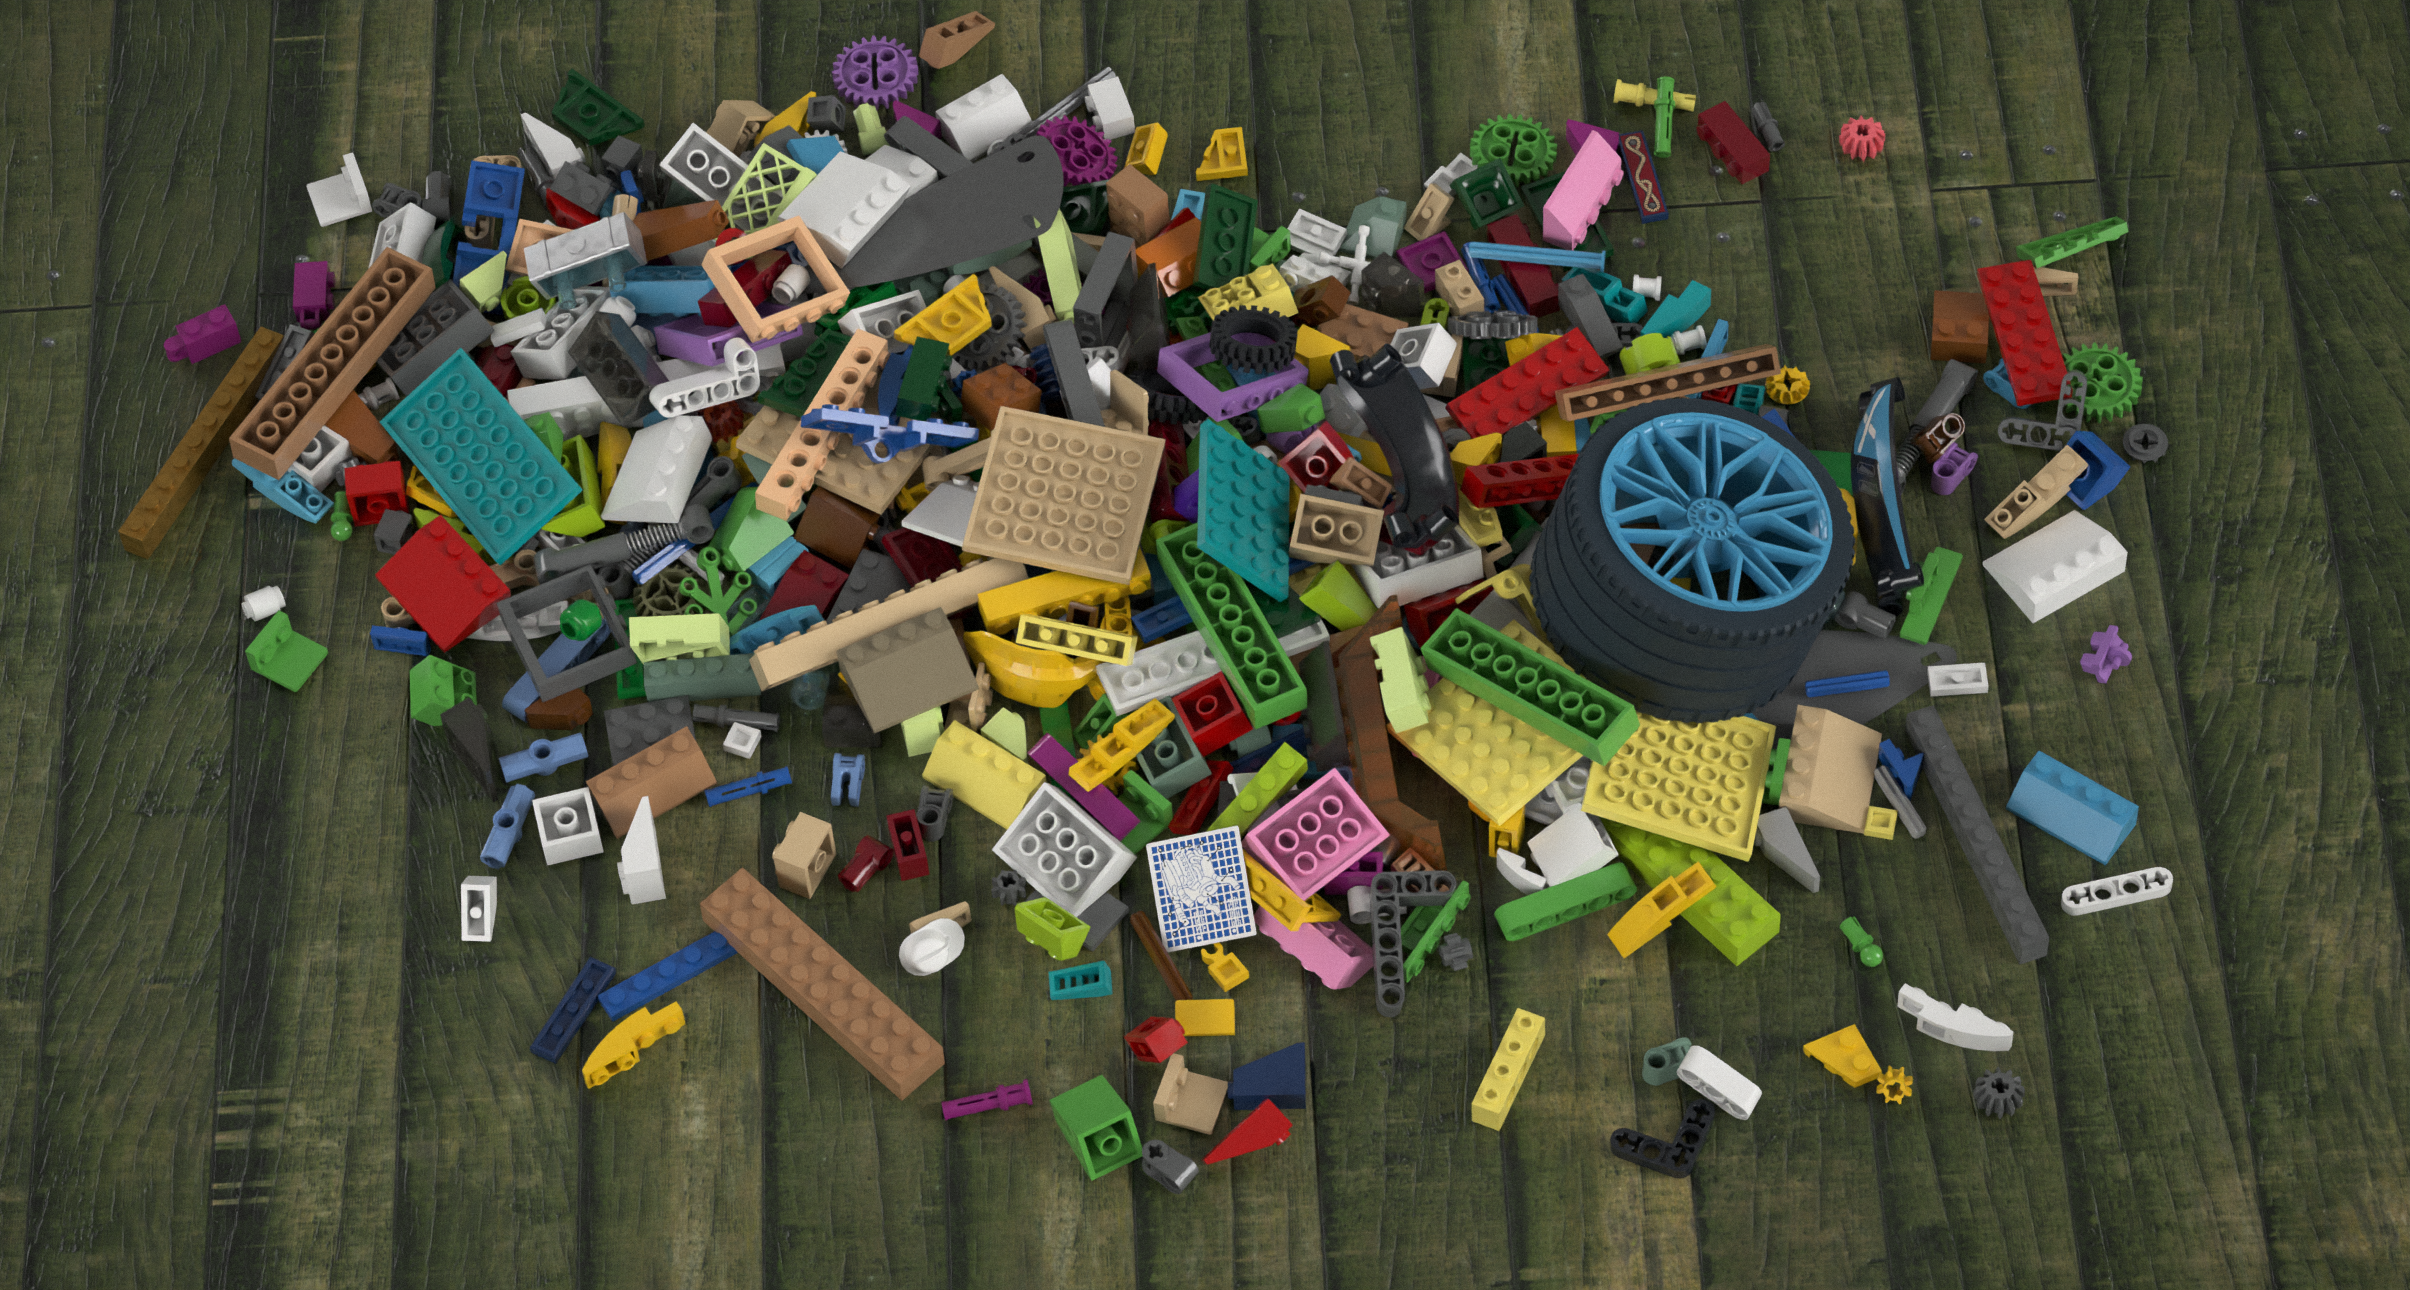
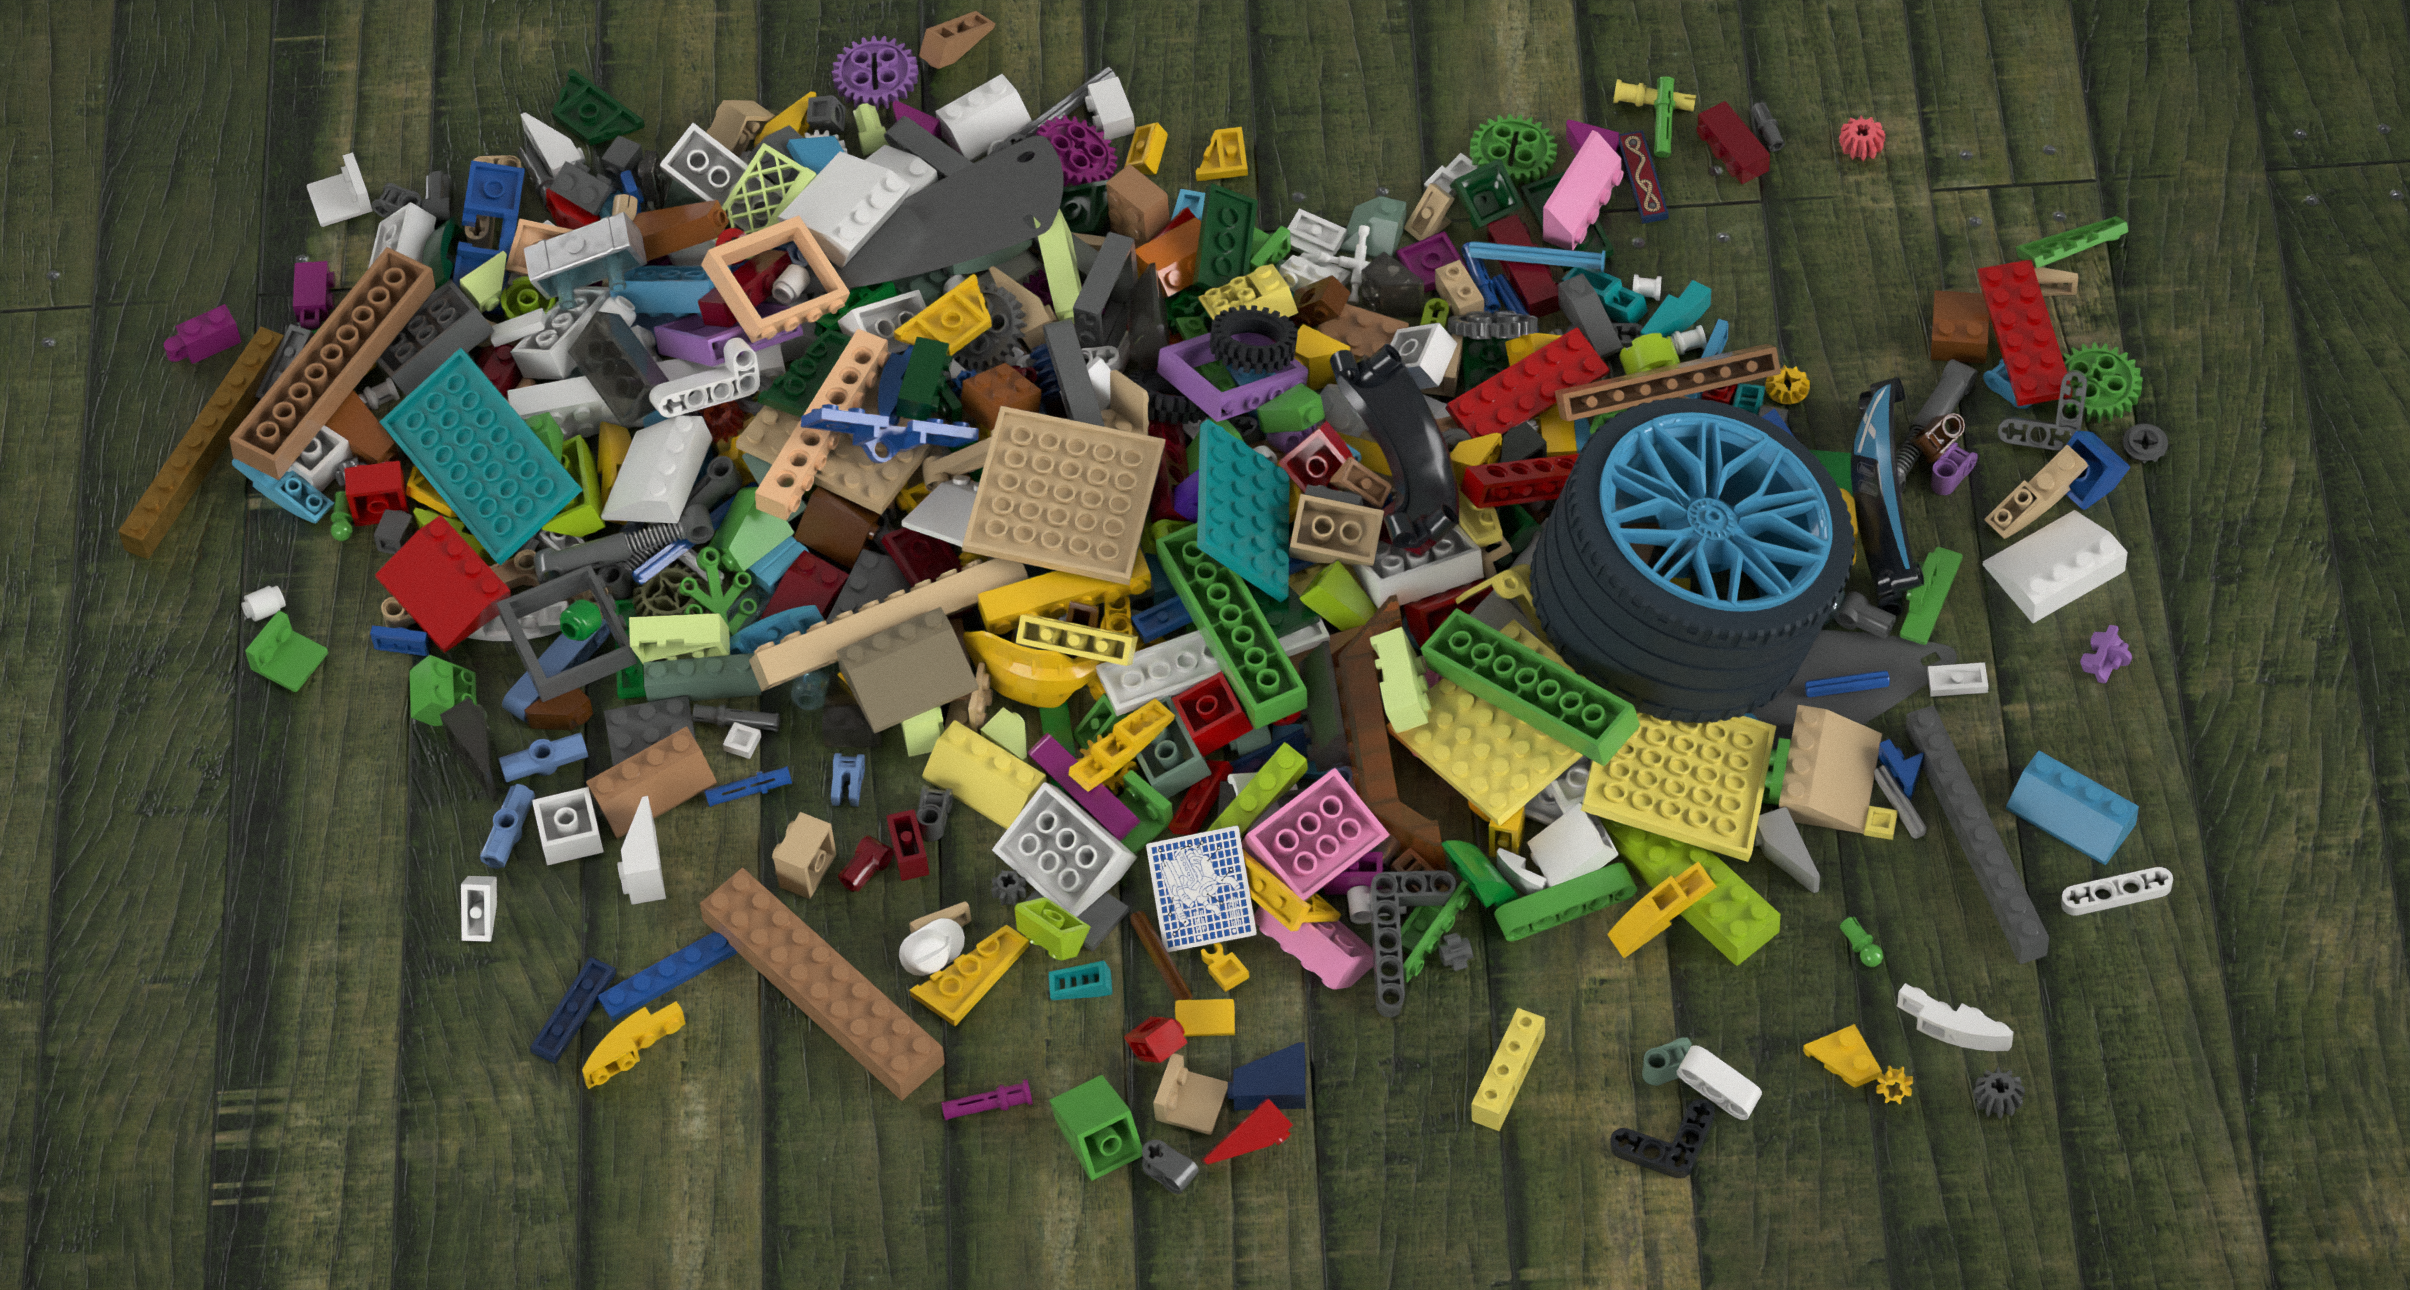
(966, 981): none -> yellow wing
(1479, 873): none -> green slope

